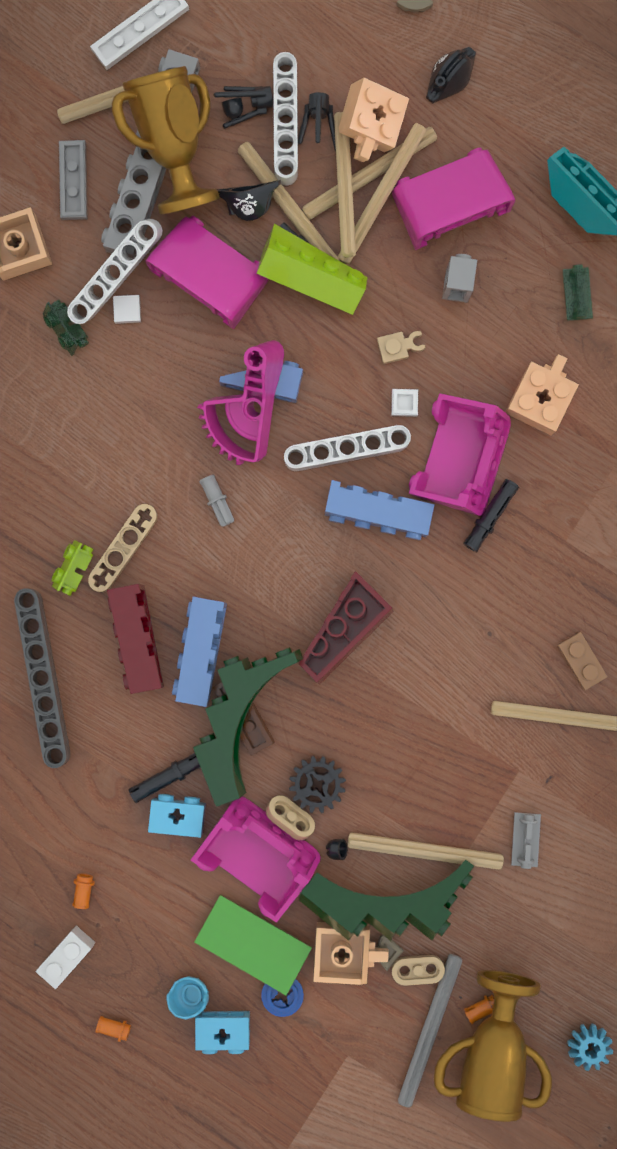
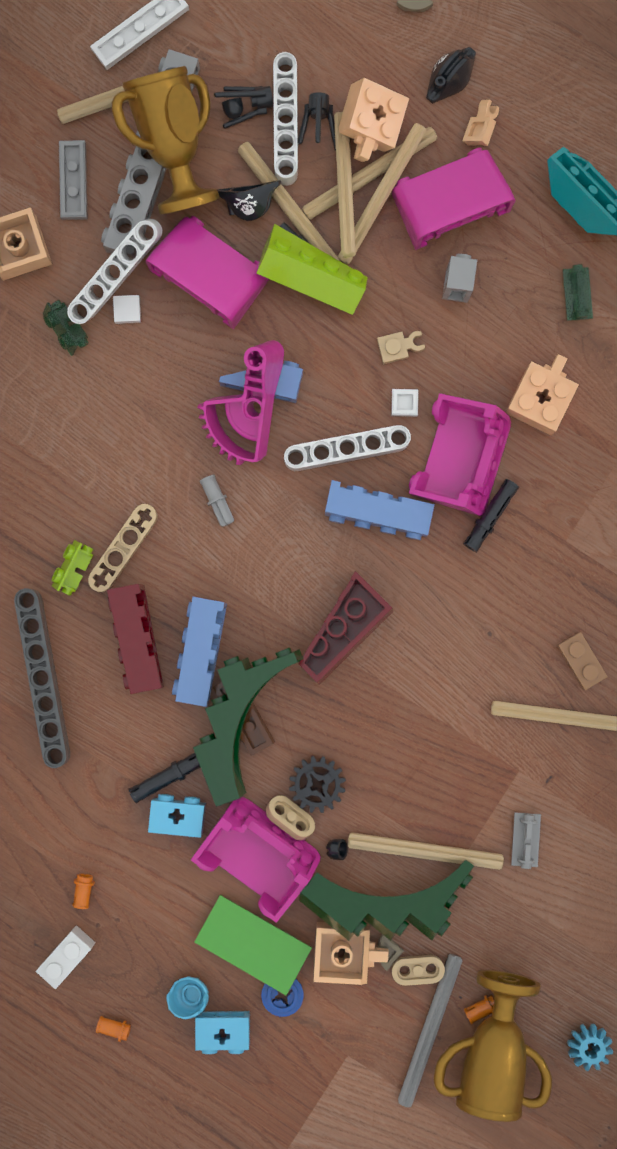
(481, 127): none -> light nougat plate

